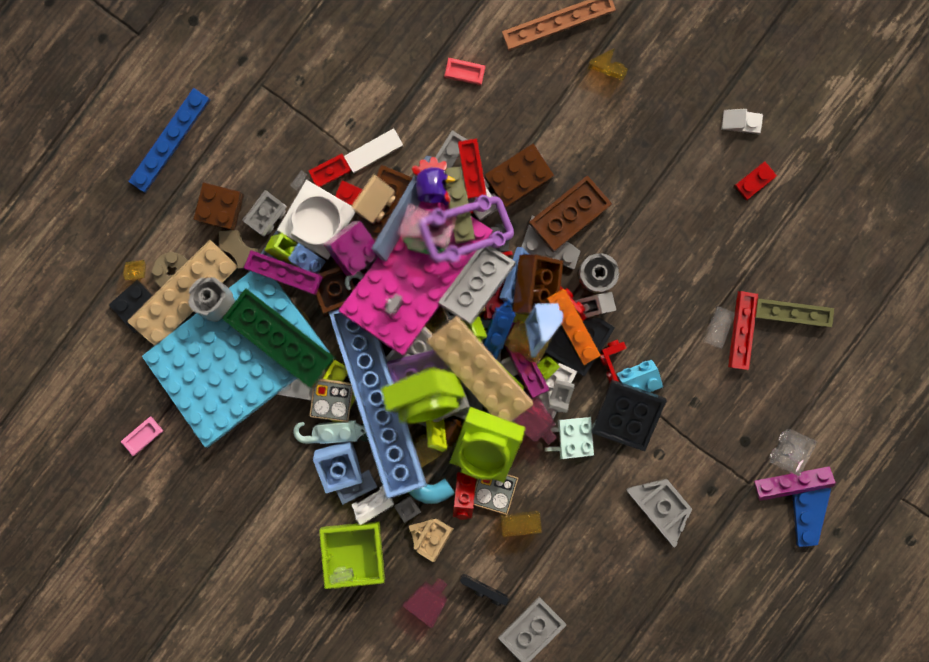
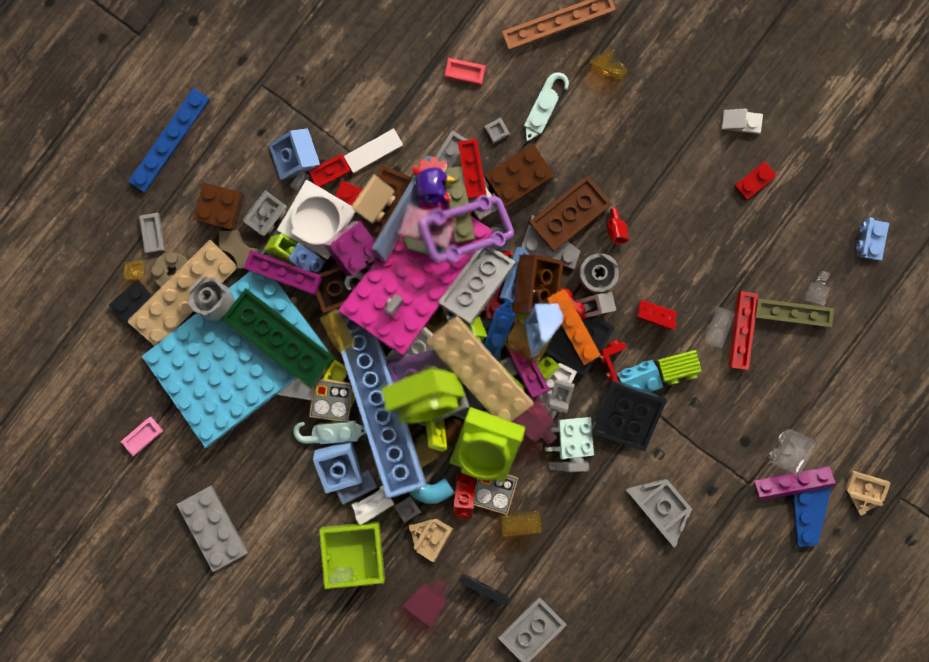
(152, 233): none -> light grey tile
(212, 528): none -> light grey plate
(294, 153): none -> light blue slope
(338, 330): none -> clear yellow slope
(497, 130): none -> light grey tile
(543, 106): none -> light aqua plate
(574, 464): none -> light grey wing
(617, 228): none -> red piece
(656, 315): none -> red bracket
(679, 366): none -> lime brick
(818, 292): none -> clear plate
(866, 491): none -> tan slope
(872, 239): none -> light blue bracket

